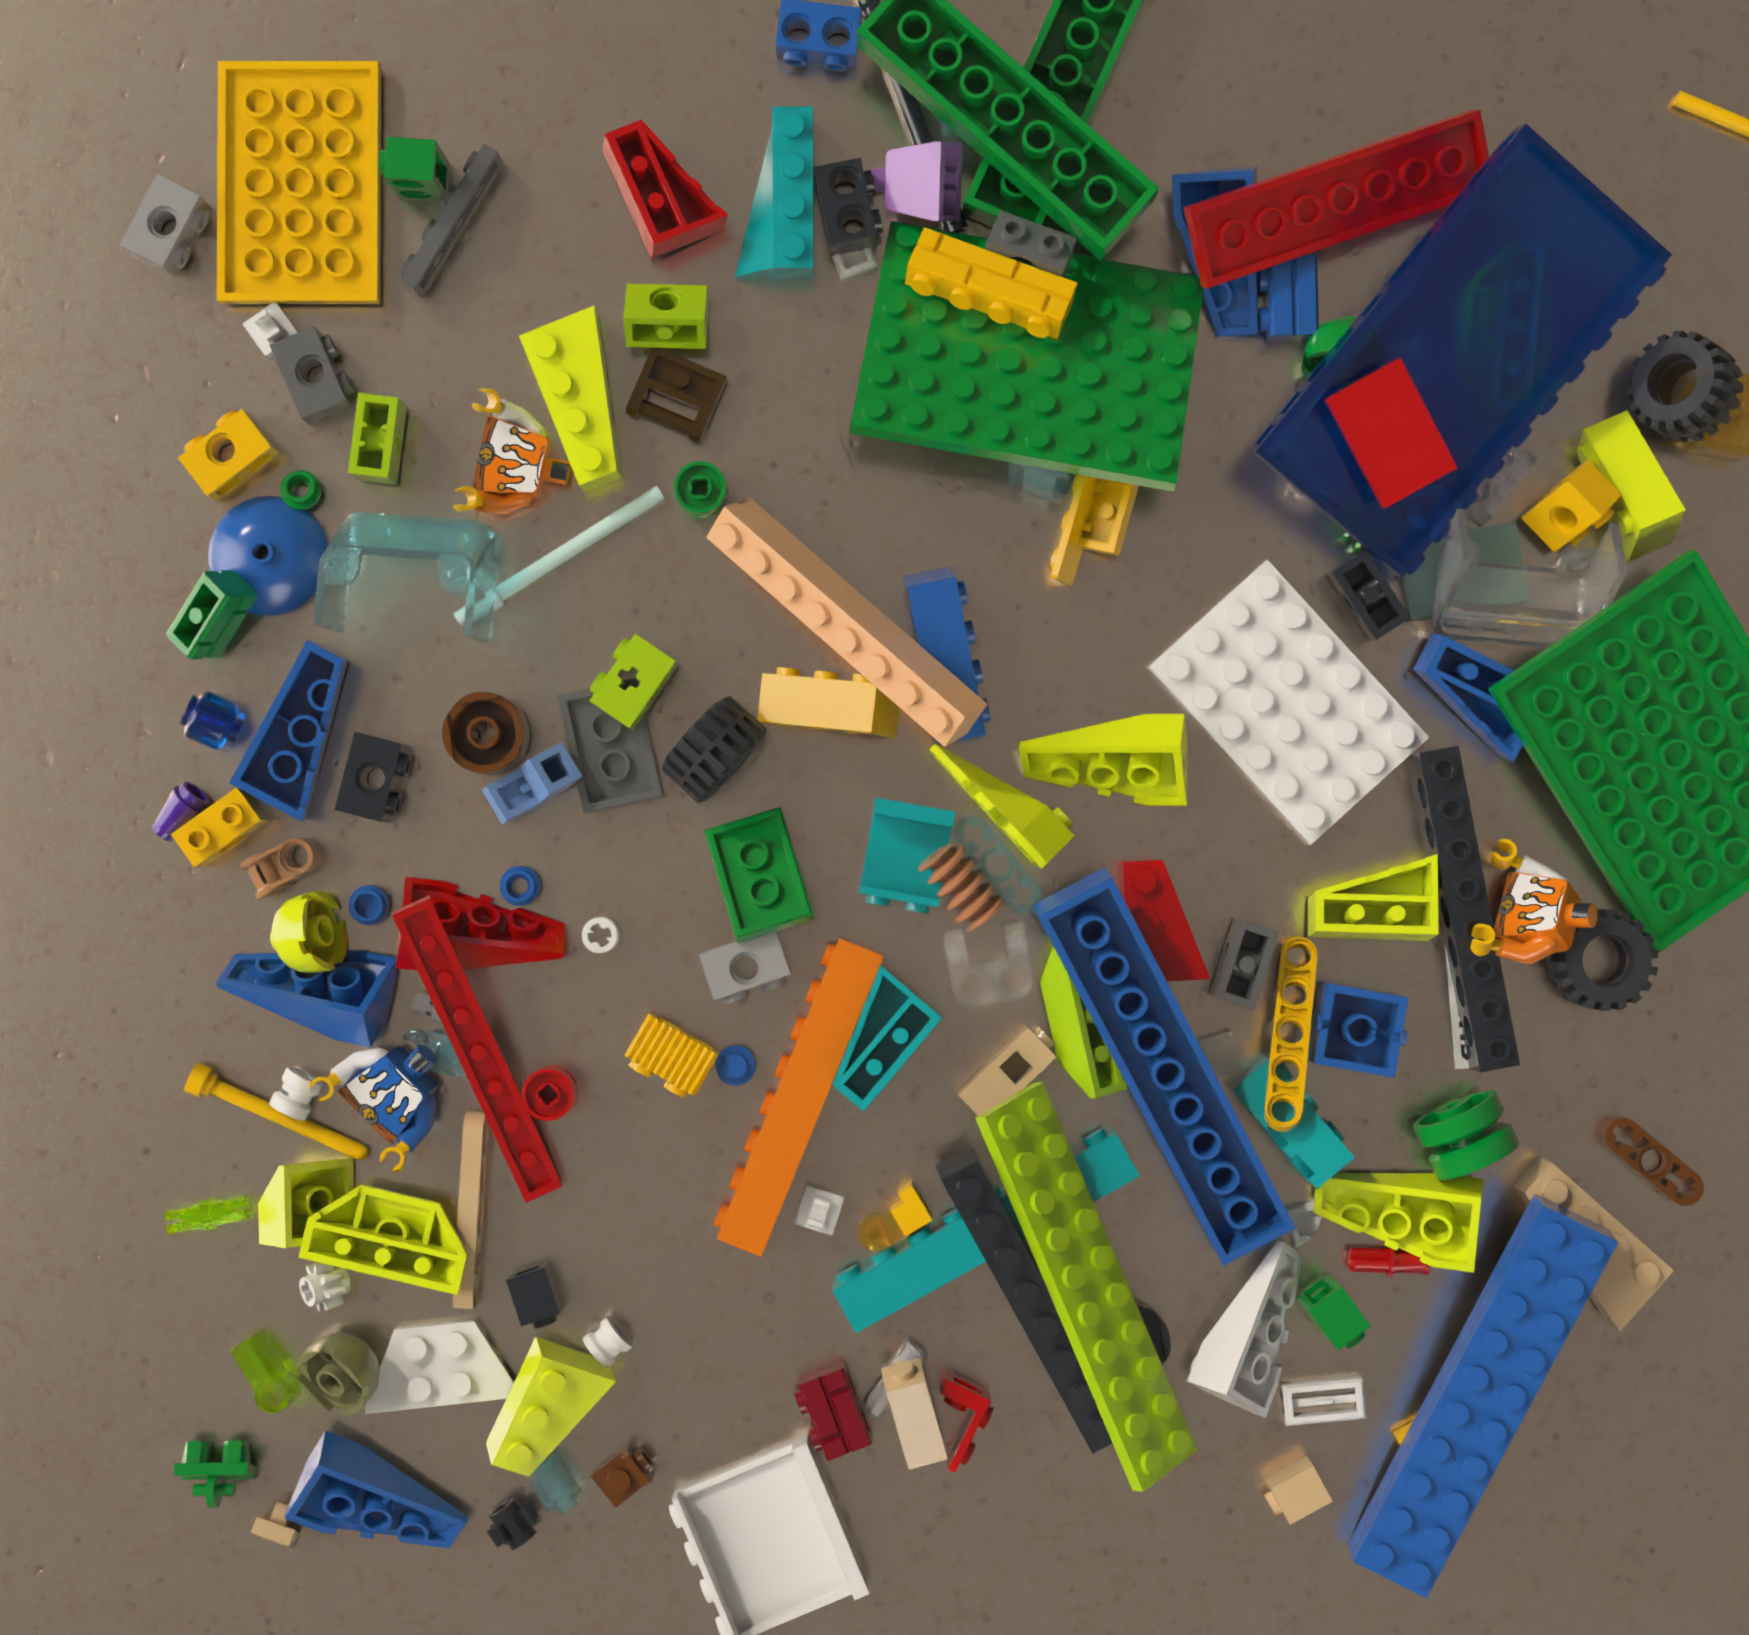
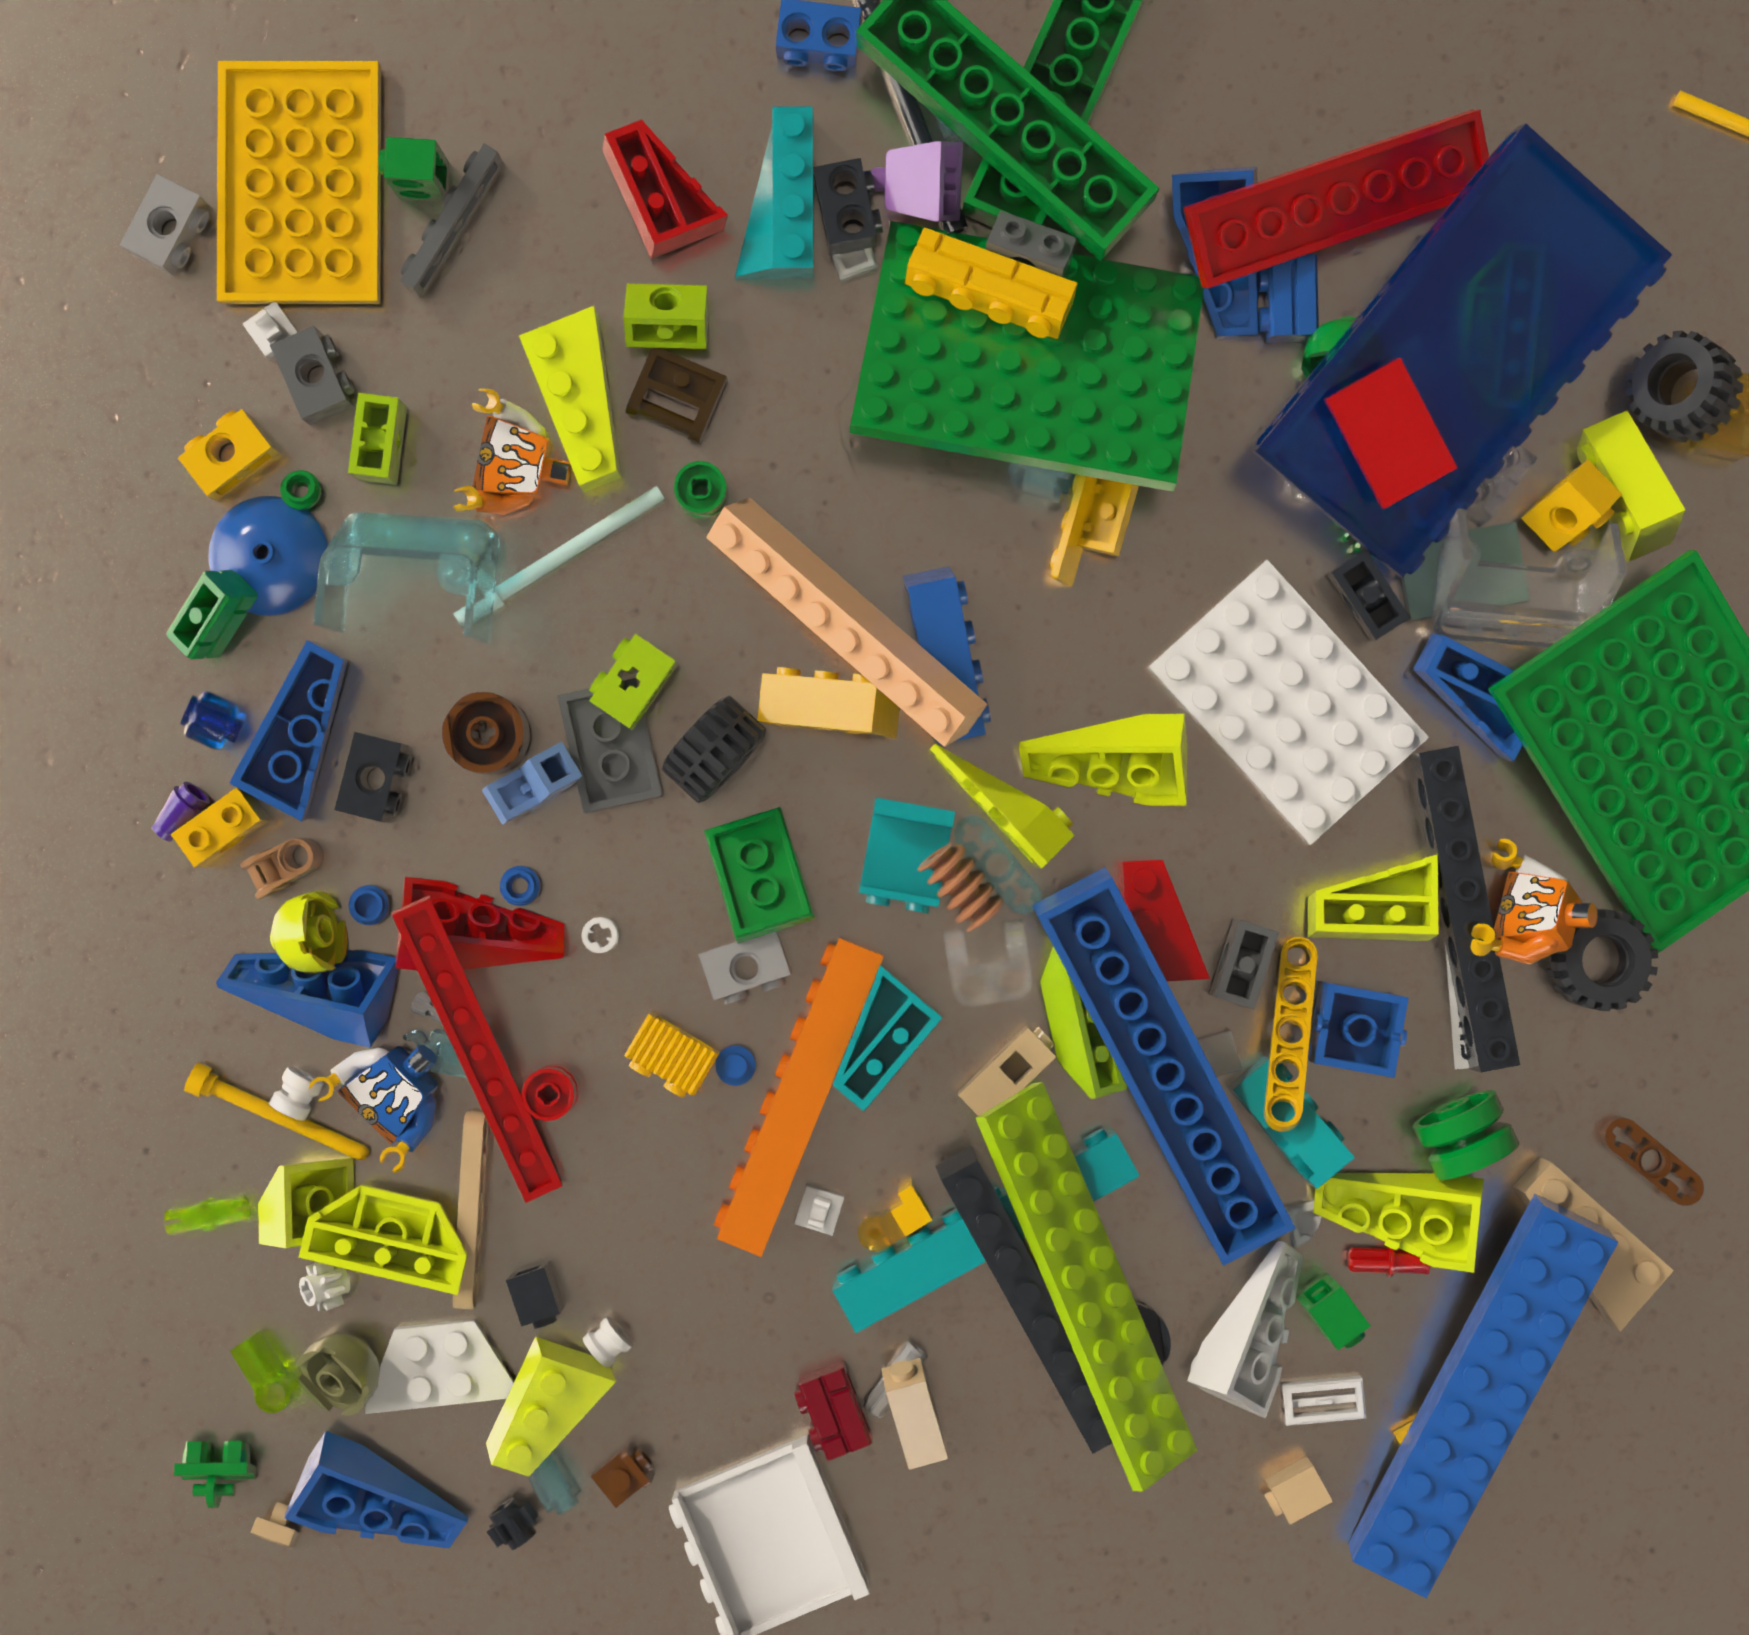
(961, 1395): red bracket -> none

